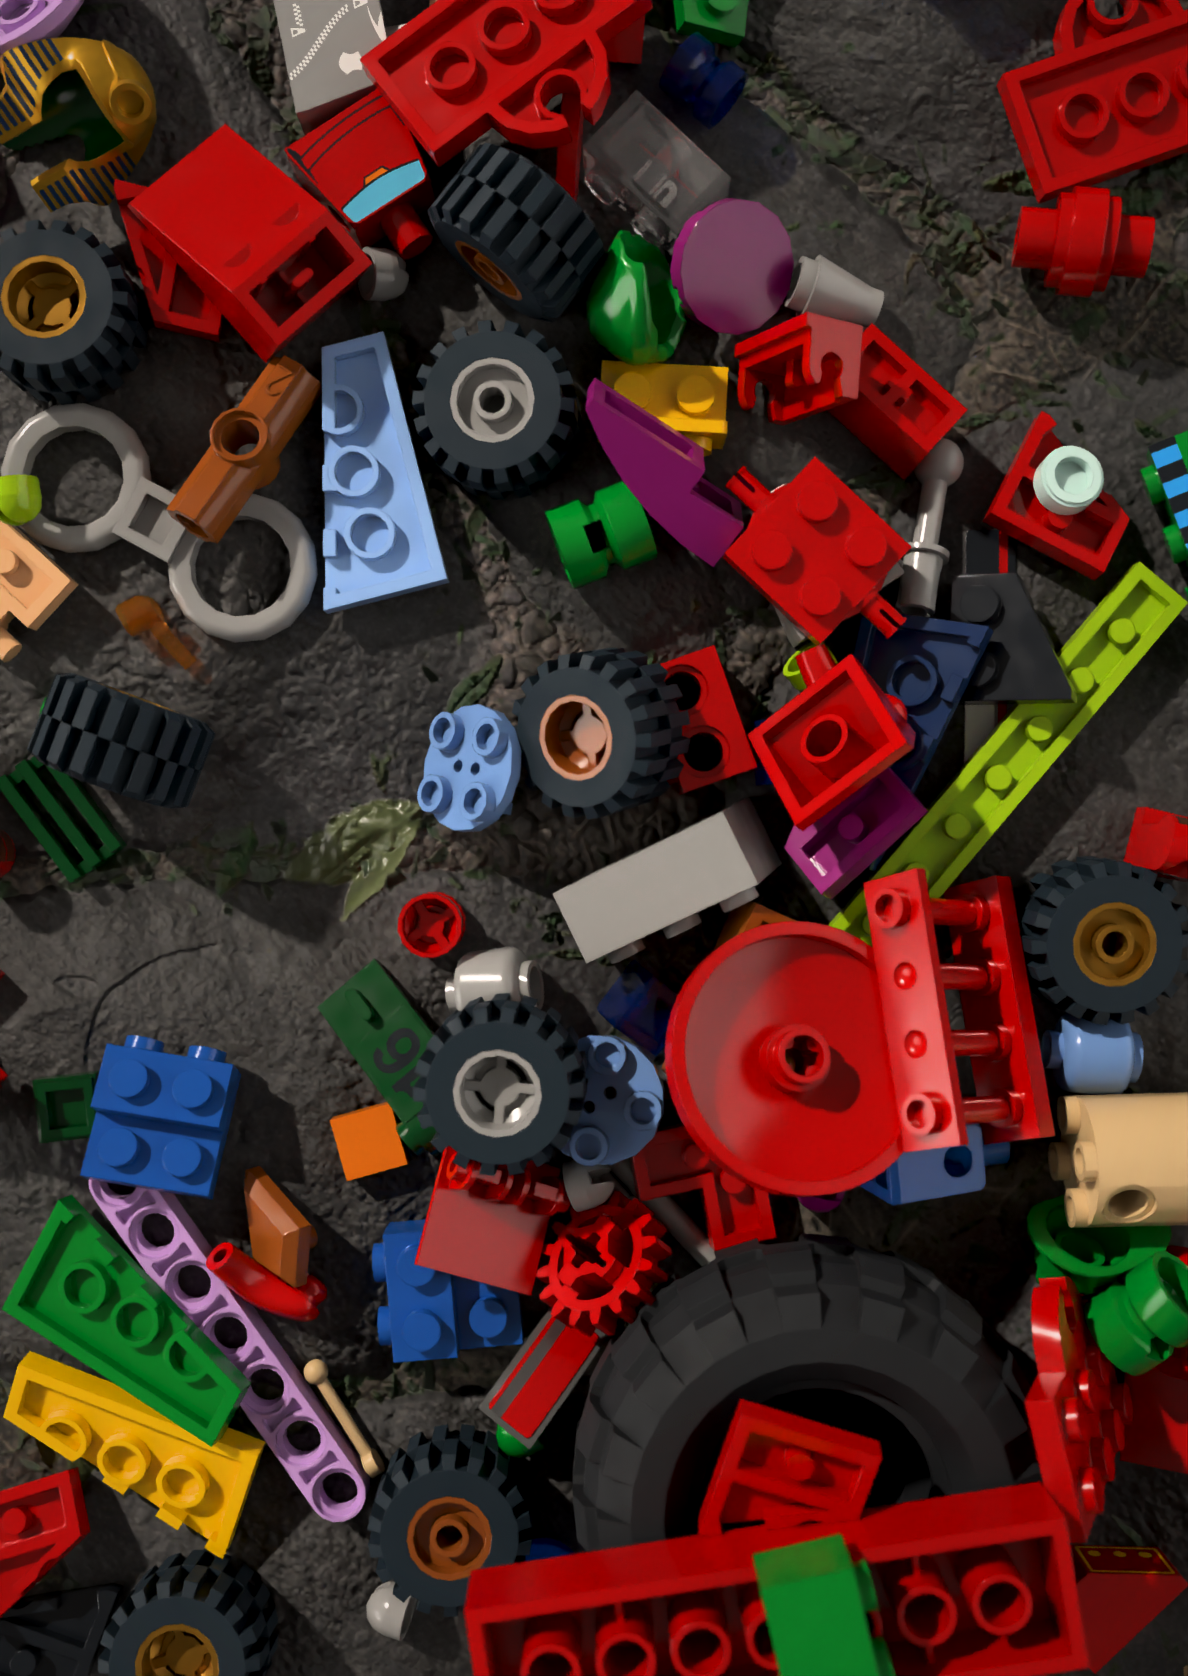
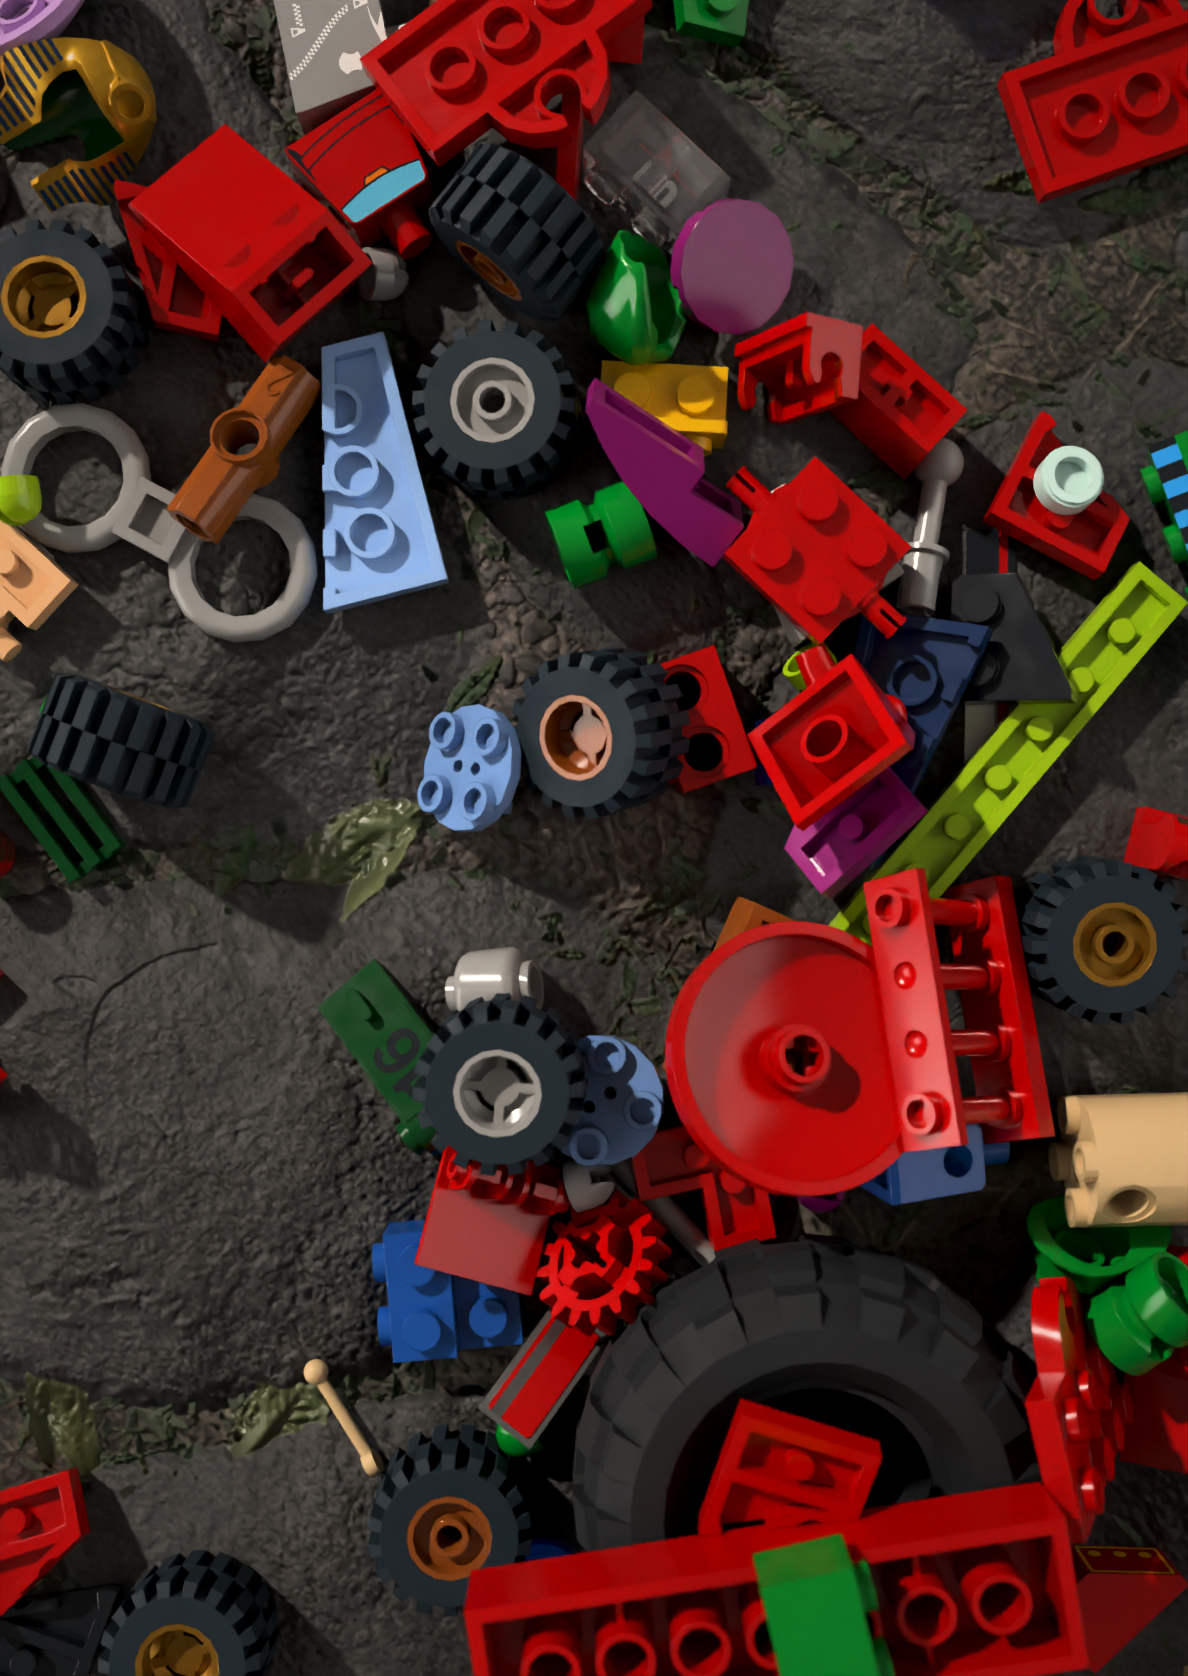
(64, 1106): dark green tile -> none
(117, 1320): green wing -> none
(137, 1447): yellow wing -> none
(145, 613): clear orange hand -> none
(161, 1117): blue plate -> none
(259, 1352): lavender beam -> none
(263, 1288): red arm -> none
(277, 1229): dark orange piece -> none
(369, 1141): orange tile -> none
(388, 1613): light grey hinge -> none
(423, 928): red wheel -> none
(639, 1007): clear blue slope -> none
(669, 883): light grey wedge -> none
(700, 79): clear blue wheel -> none
(832, 292): light grey cone -> none
(1083, 241): red piece -> none
(1092, 1056): medium blue head -> none

